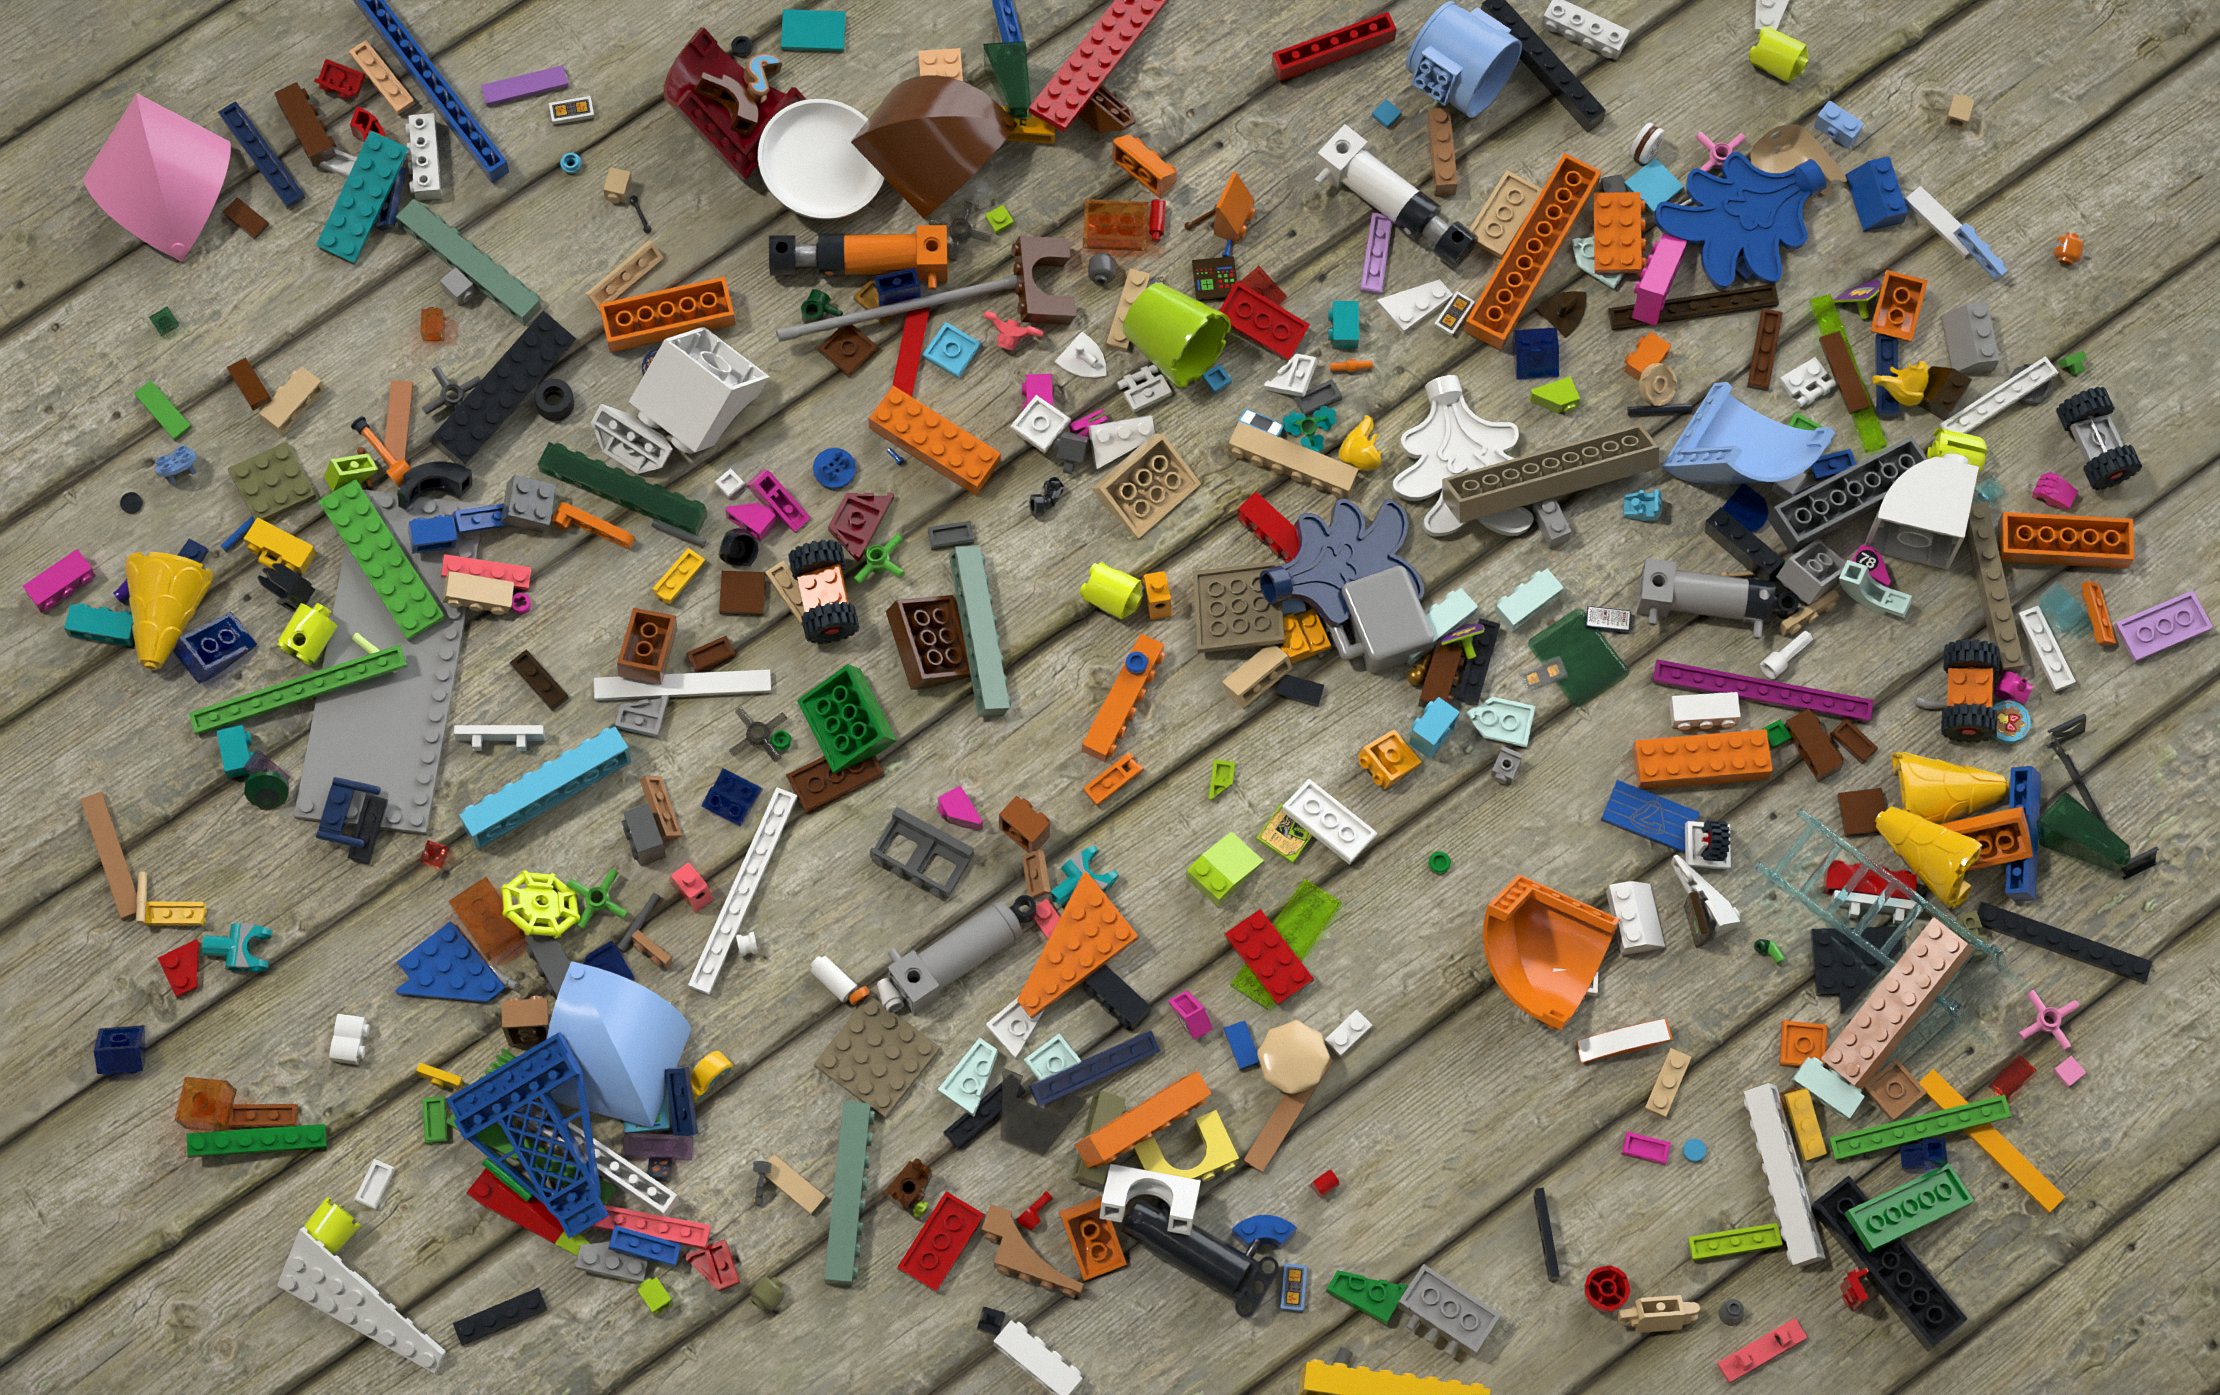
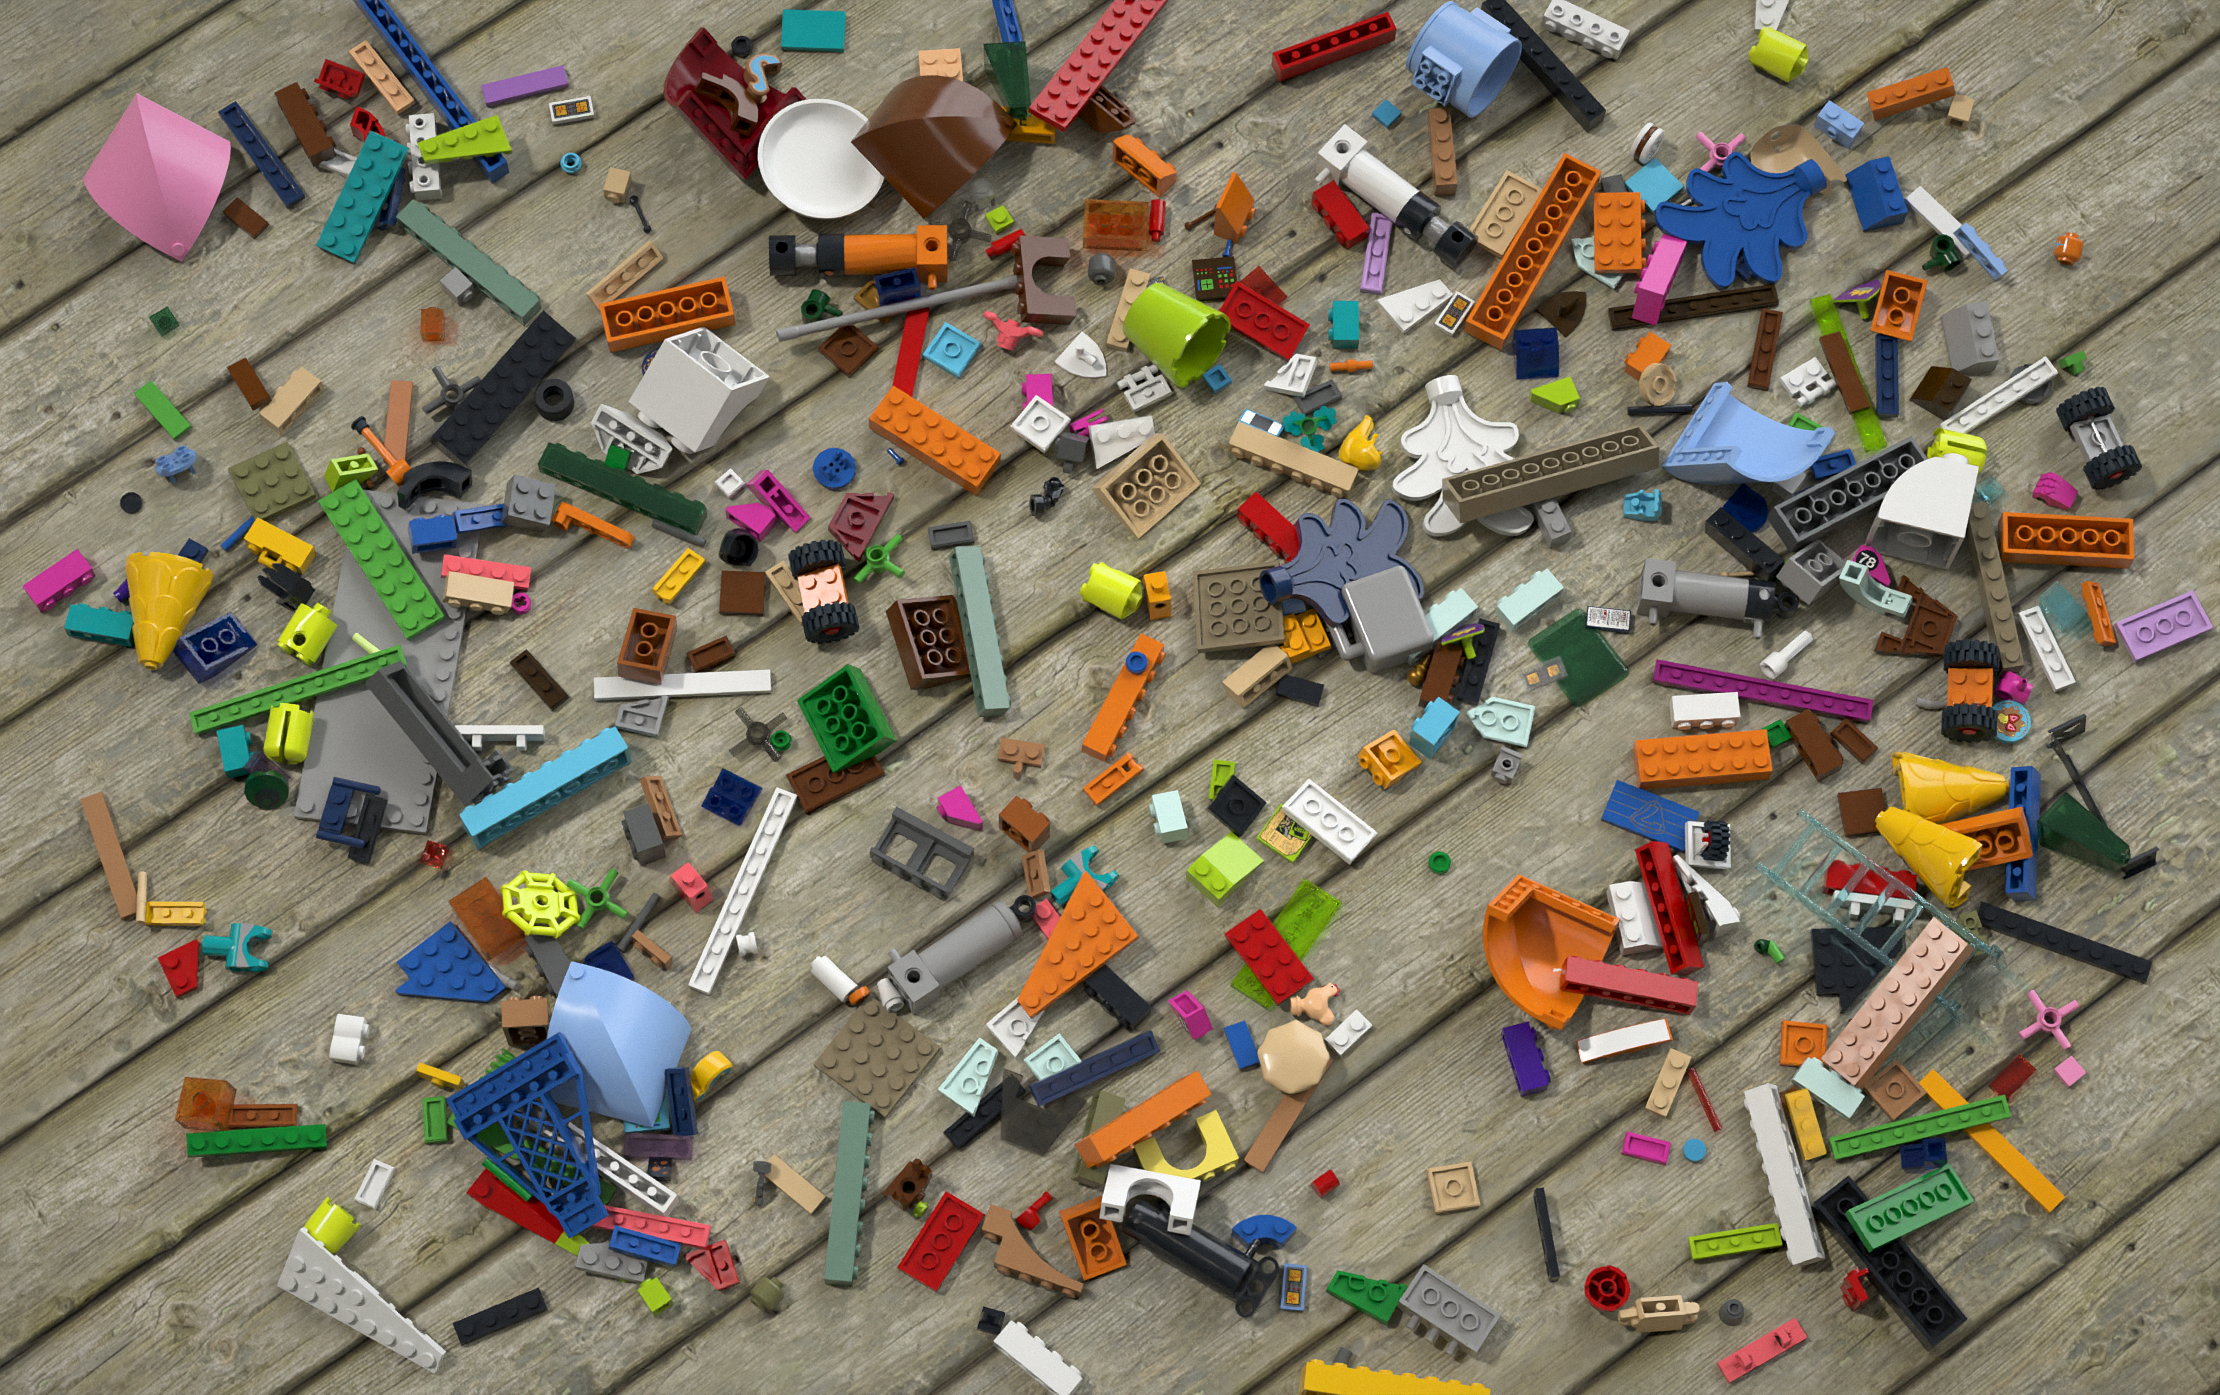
(120, 1050): clear blue slope -> none
(288, 734): none -> neon yellow cylinder
(437, 736): none -> dark grey brick
(472, 140): none -> lime wing
(618, 457): none -> green tile
(1003, 244): none -> red cylinder
(1020, 754): none -> medium nougat plate
(1169, 817): none -> light aqua brick
(1236, 805): none -> black tile
(1316, 1004): none -> light nougat animal
(1340, 215): none -> red brick
(1453, 1187): none -> tan tile
(1525, 1058): none -> dark purple brick
(1629, 985): none -> brick
(1669, 908): none -> red brick
(1706, 1104): none -> clear red bar
(1809, 613): tan plate -> none
(1908, 386): yellow piece -> none
(1911, 93): none -> orange brick
(1928, 627): none -> reddish brown wing
(1946, 259): none -> dark green piece

